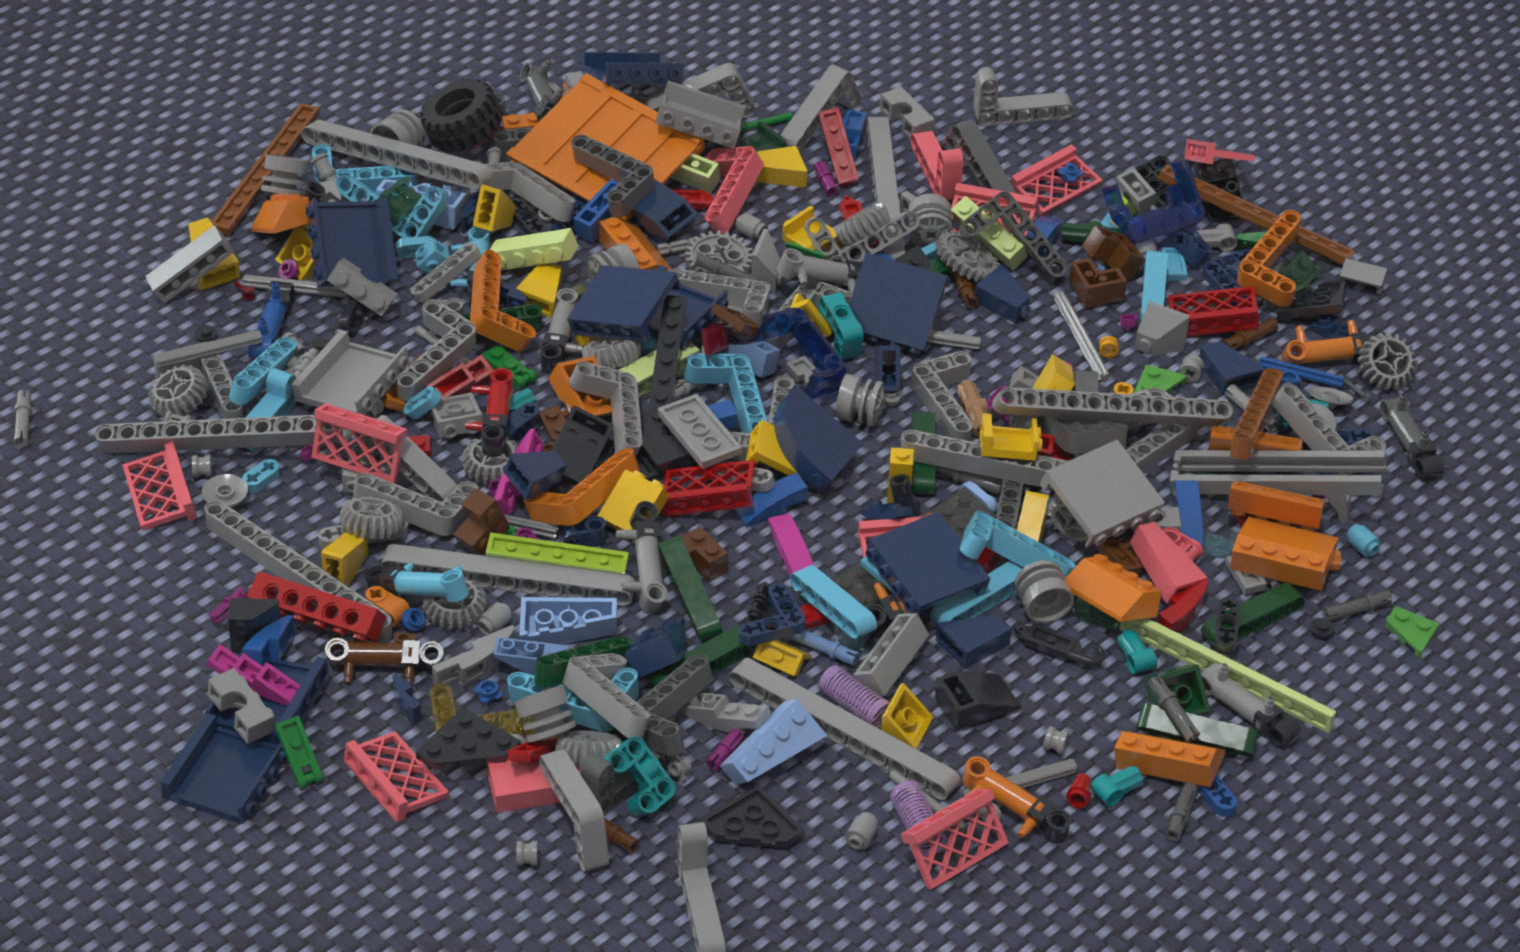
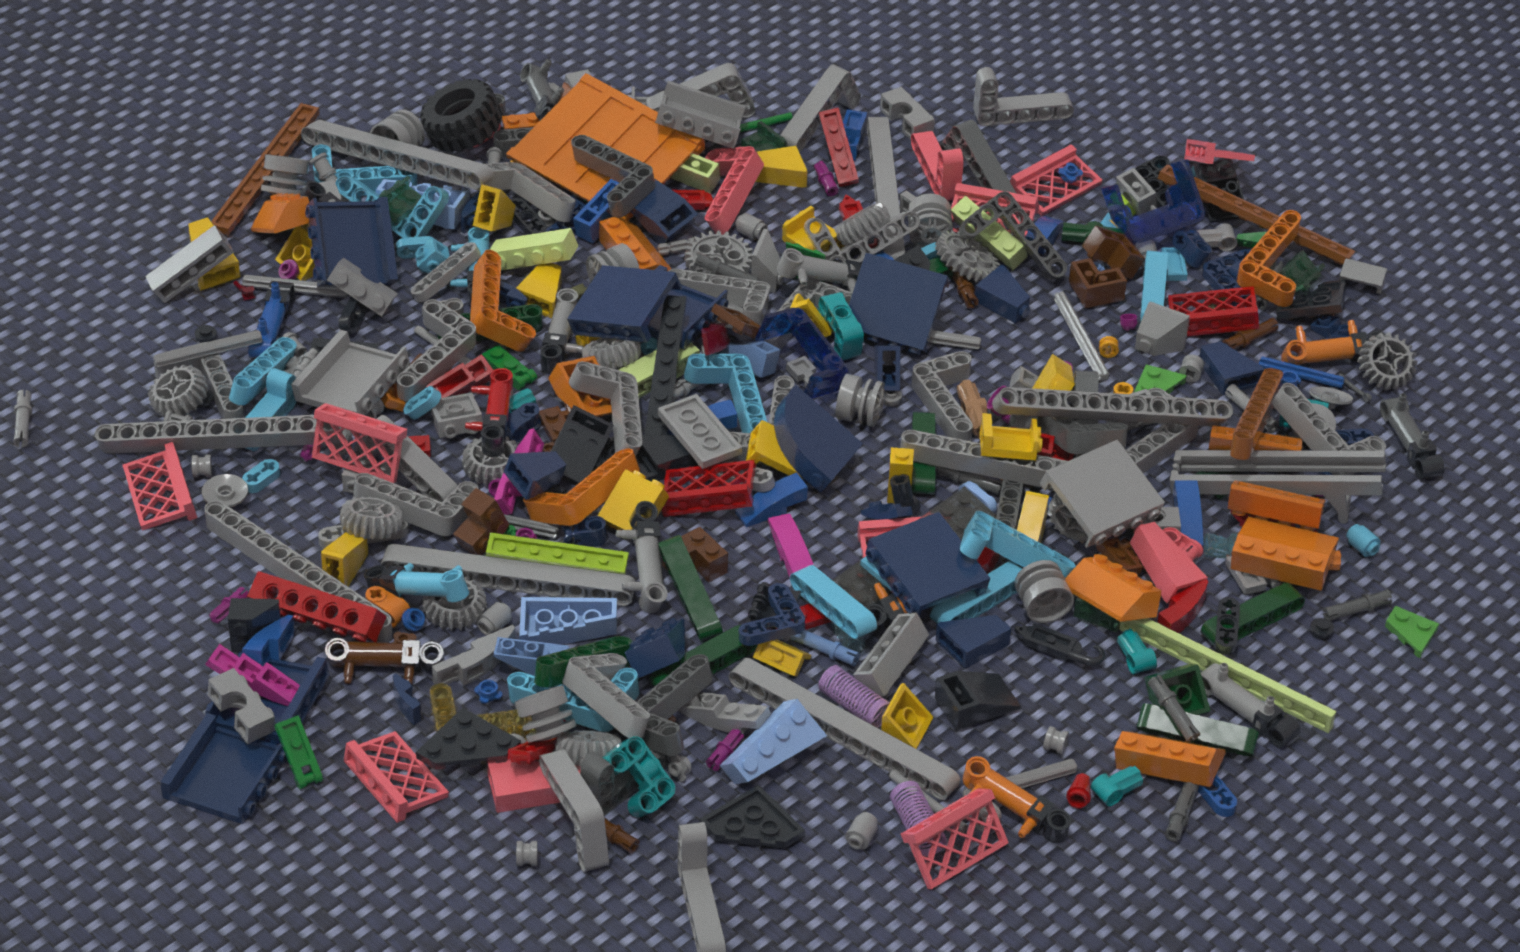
(630, 68): dark blue panel -> none

